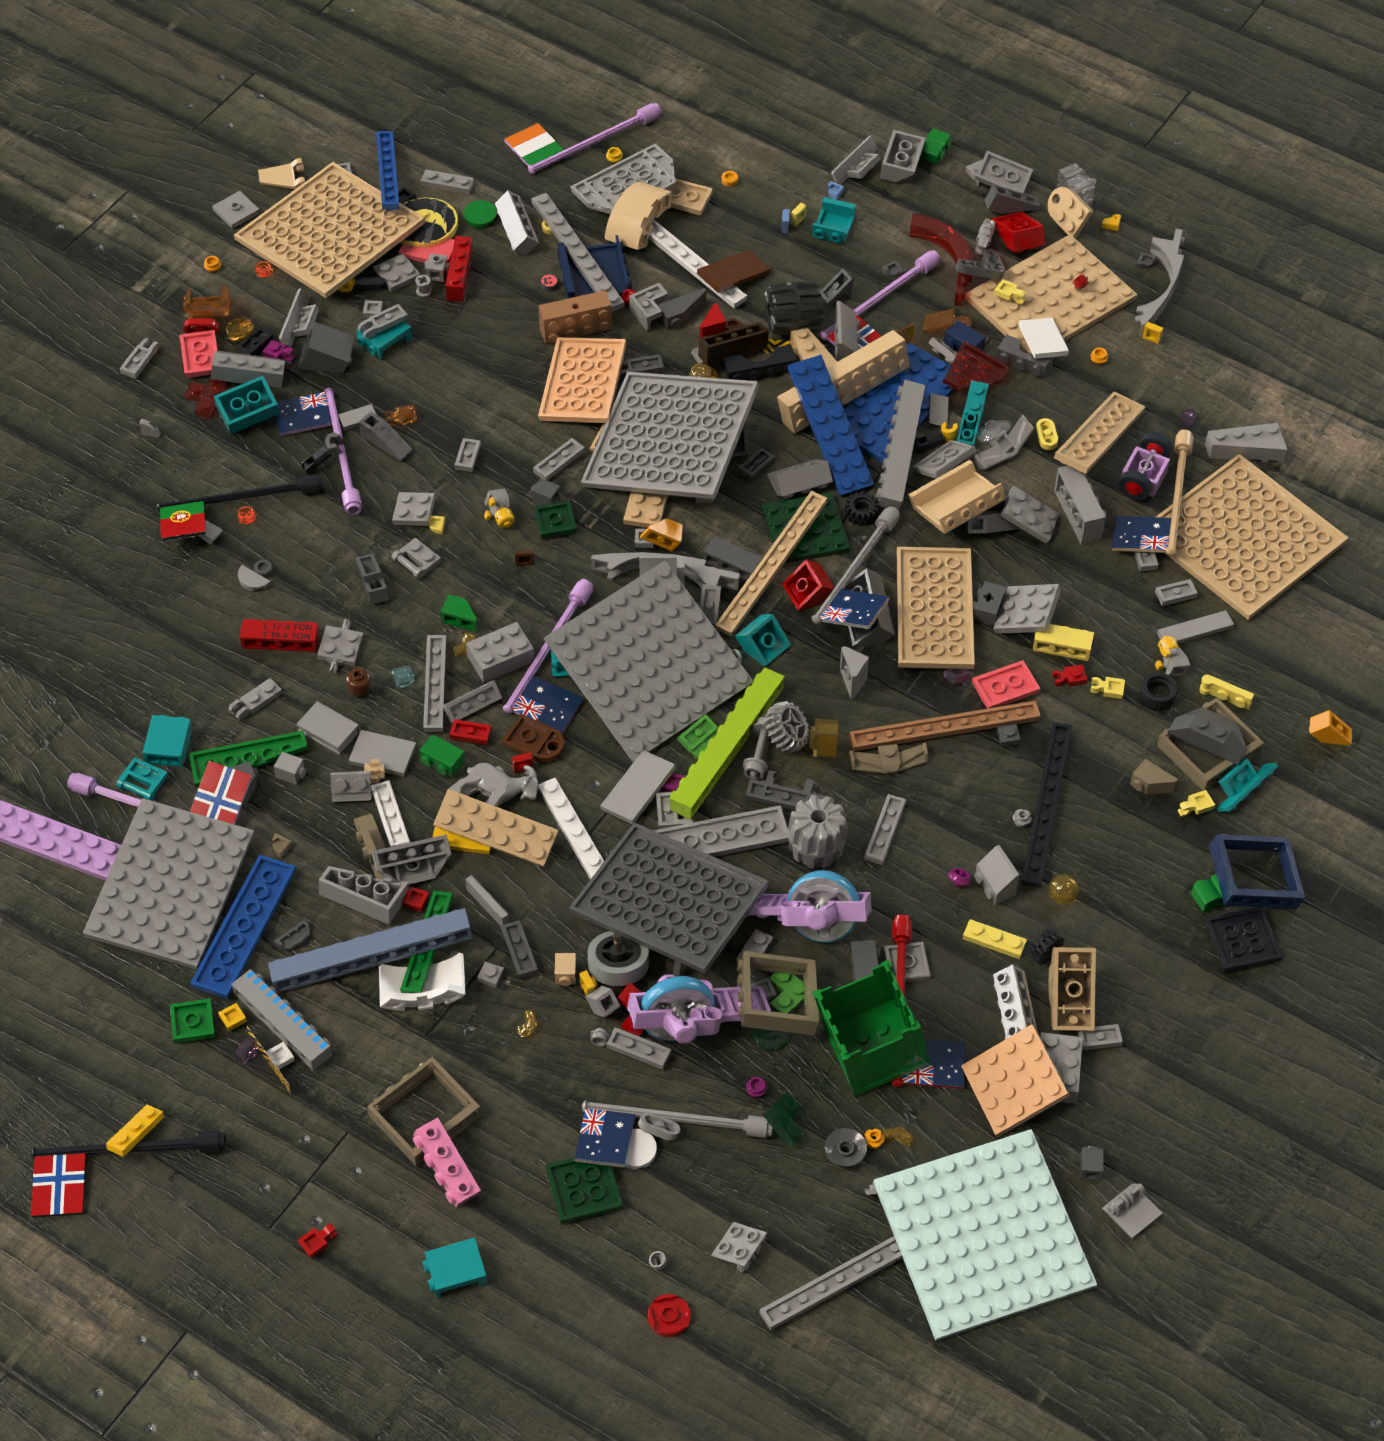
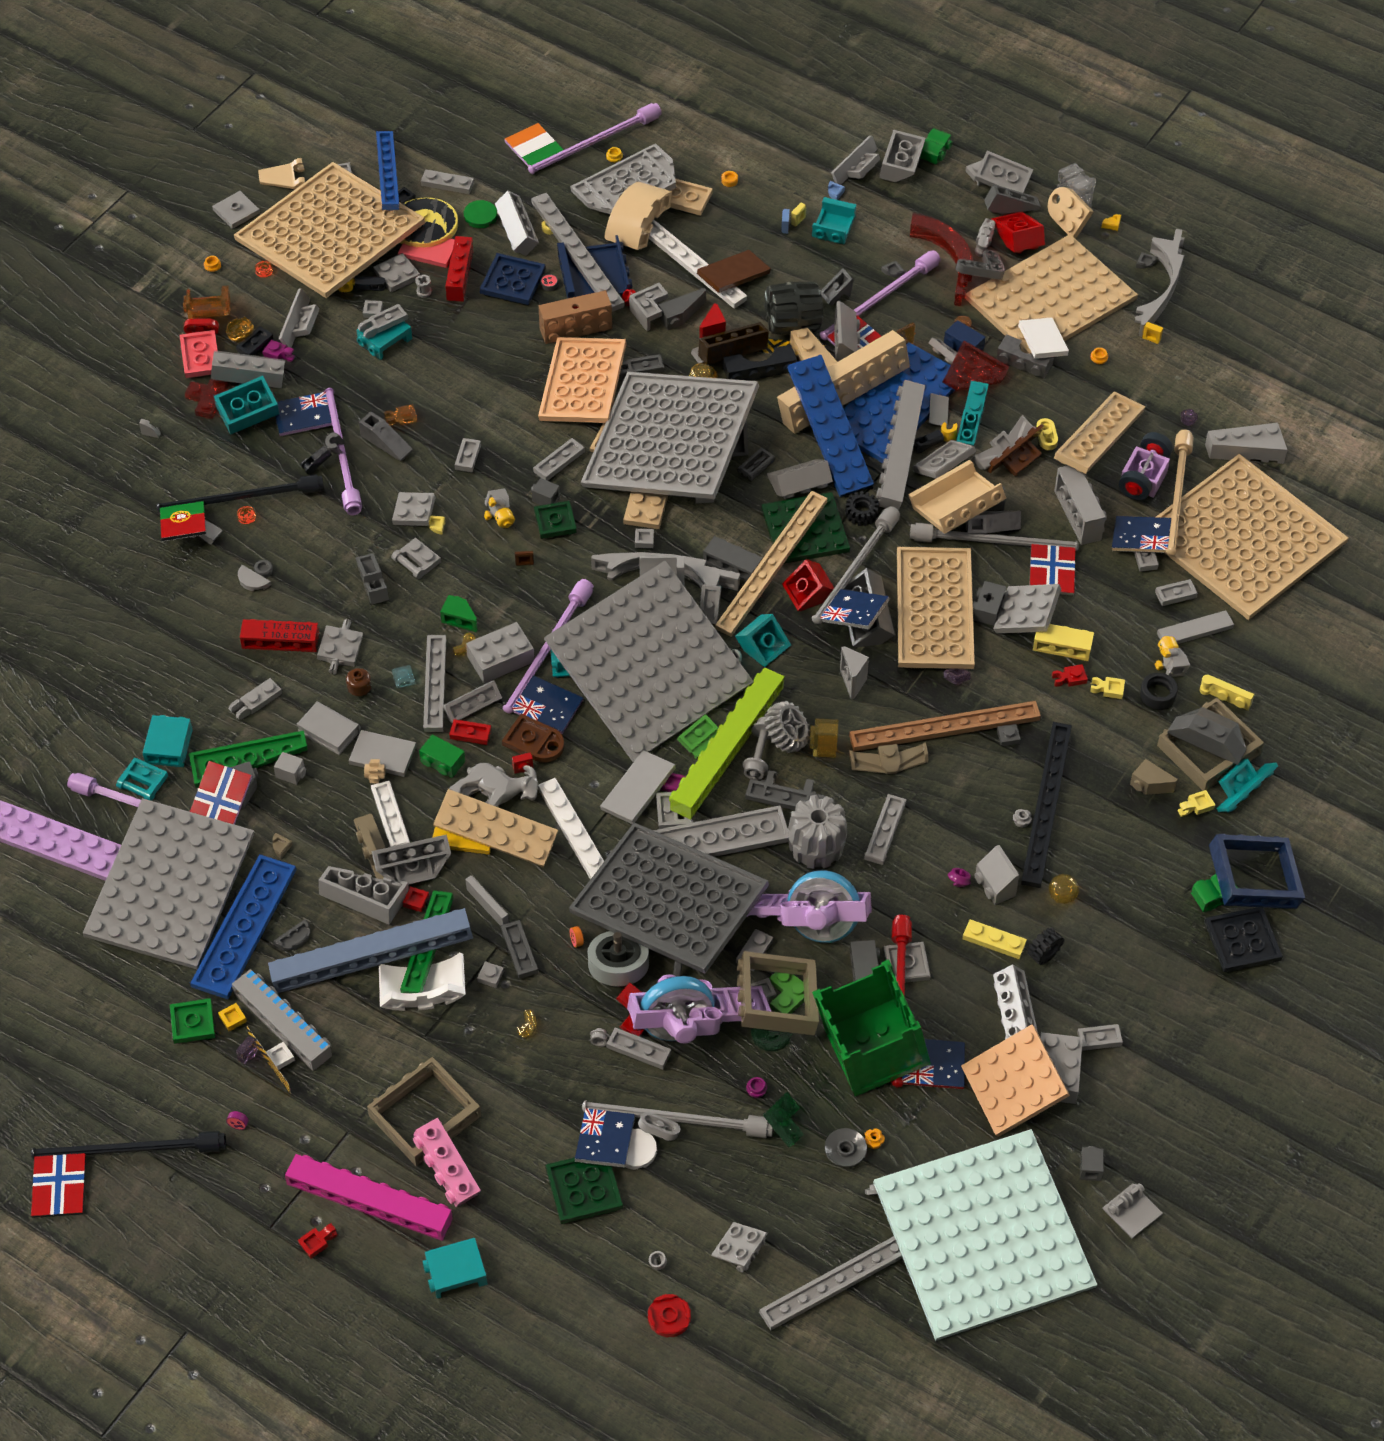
(135, 1130): yellow plate -> none
(139, 358): light grey hinge -> none
(237, 1120): none -> magenta tile
(326, 350): dark grey slope -> none
(351, 418): light grey tile -> none
(351, 786): light grey plate -> none
(369, 1197): none -> dark pink brick
(437, 267): light grey brick -> none
(512, 279): none -> dark blue plate
(565, 969): tan brick -> none
(576, 936): none -> orange tile
(587, 983): yellow plate -> none
(602, 1001): light grey brick -> none
(664, 534): light orange slope -> none
(732, 324): reddish brown tile -> none
(899, 1134): clear yellow arm -> none
(939, 320): clear orange piece -> none
(993, 430): clear dish -> none
(1006, 685): coral plate -> none
(1009, 290): light yellow plate -> none
(1020, 455): none -> reddish brown bracket
(1029, 514): light grey plate -> none
(1049, 560): none -> flag
(1072, 988): tan brick -> none
(1080, 282): red plate -> none
(1330, 729): light orange slope -> none

